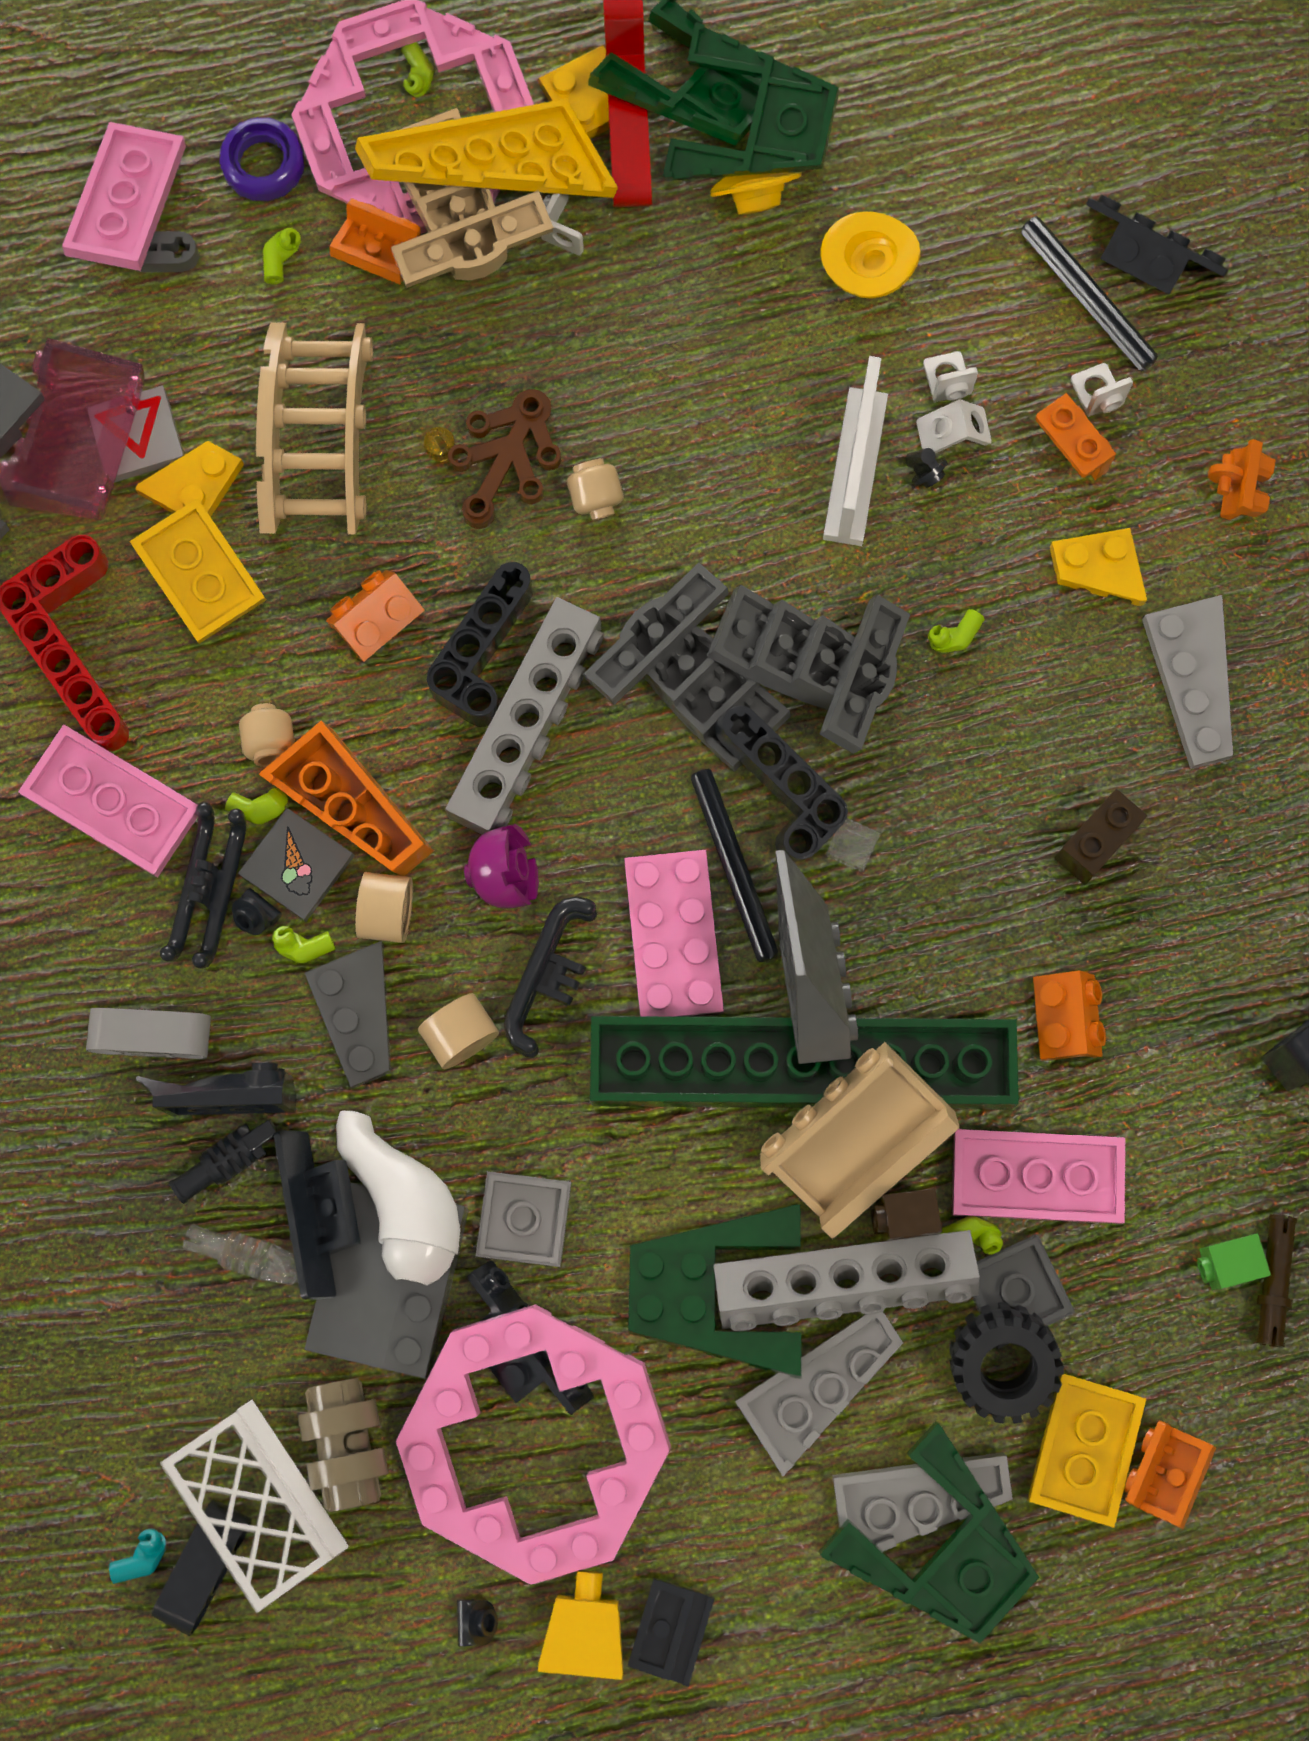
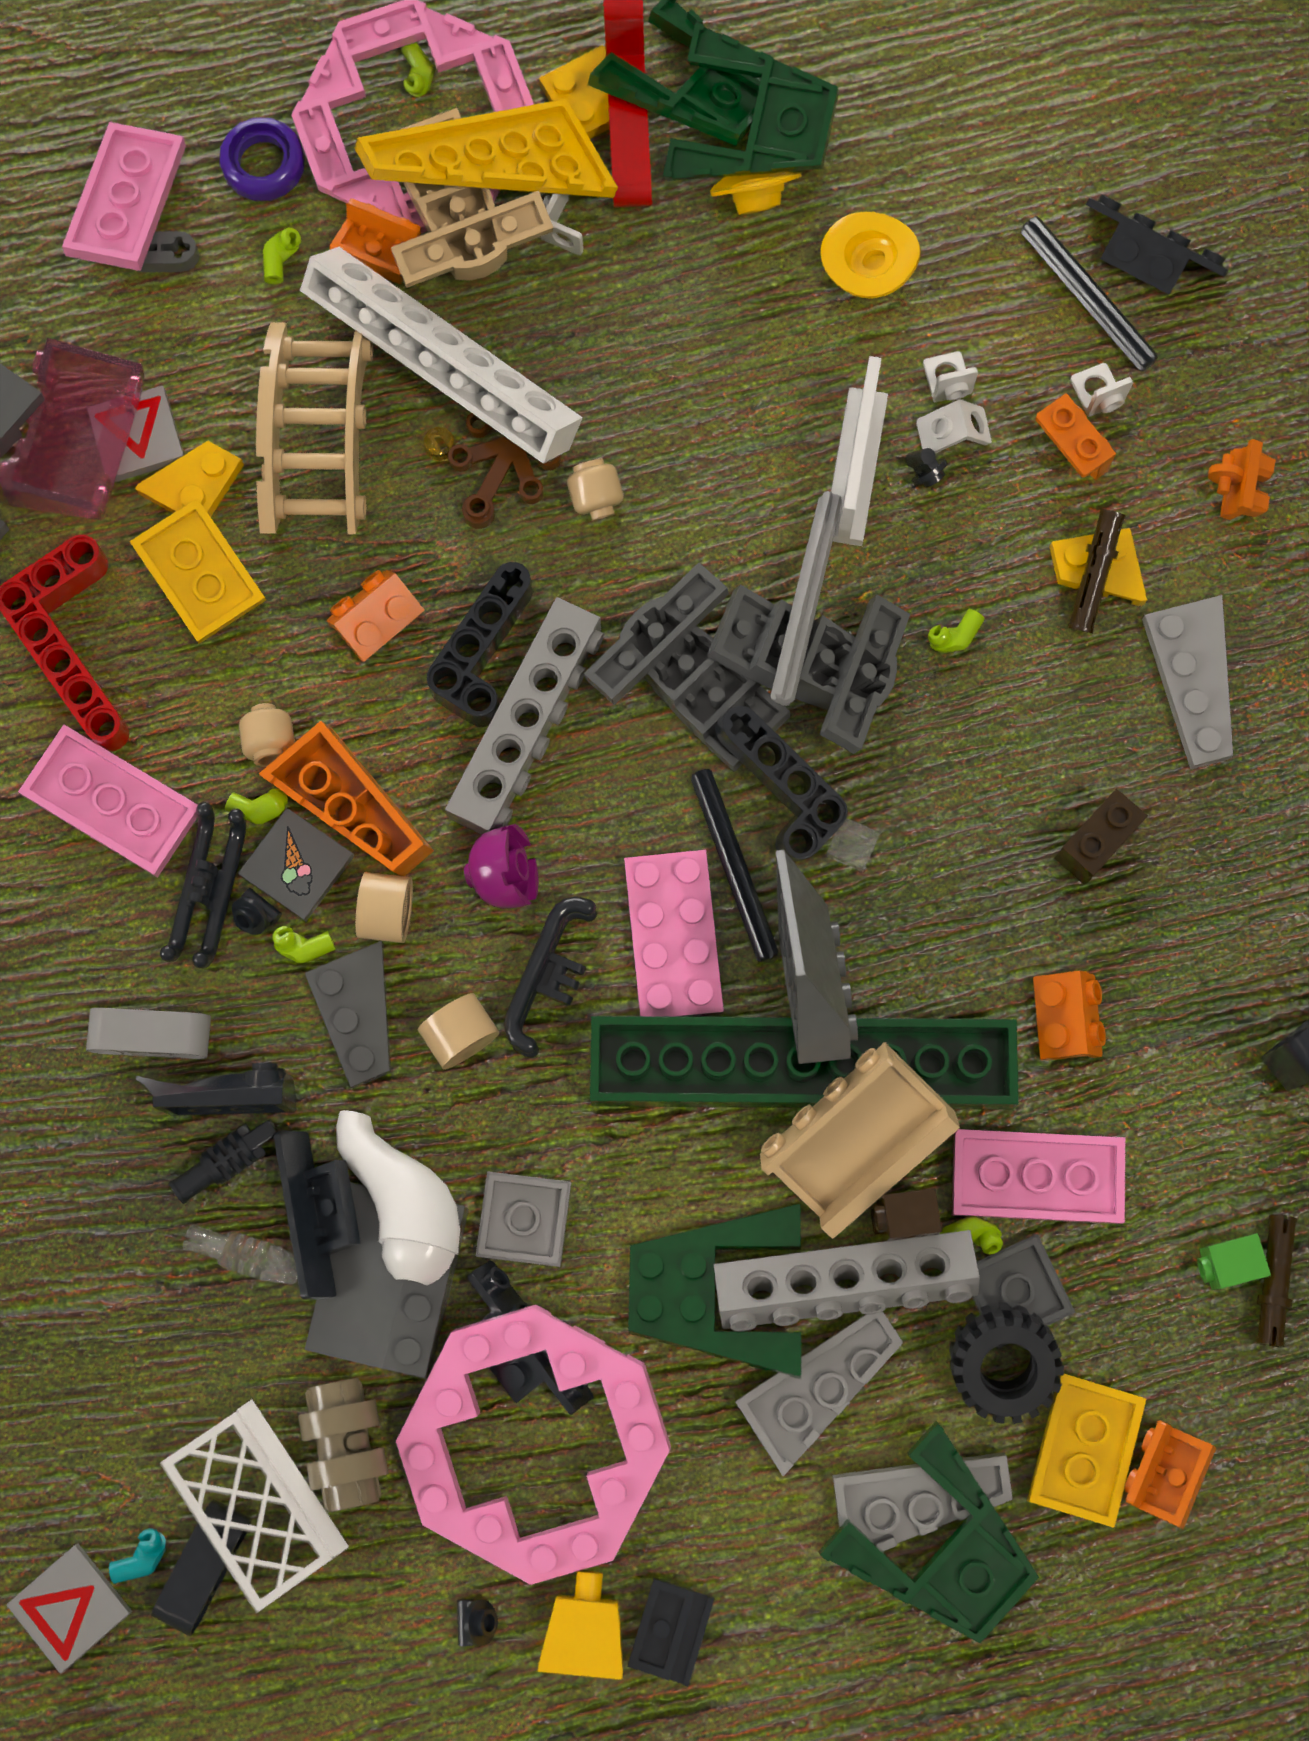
(69, 1608): none -> light grey tile
(441, 354): none -> white brick
(806, 599): none -> light grey axle
(1096, 571): none -> dark brown pin

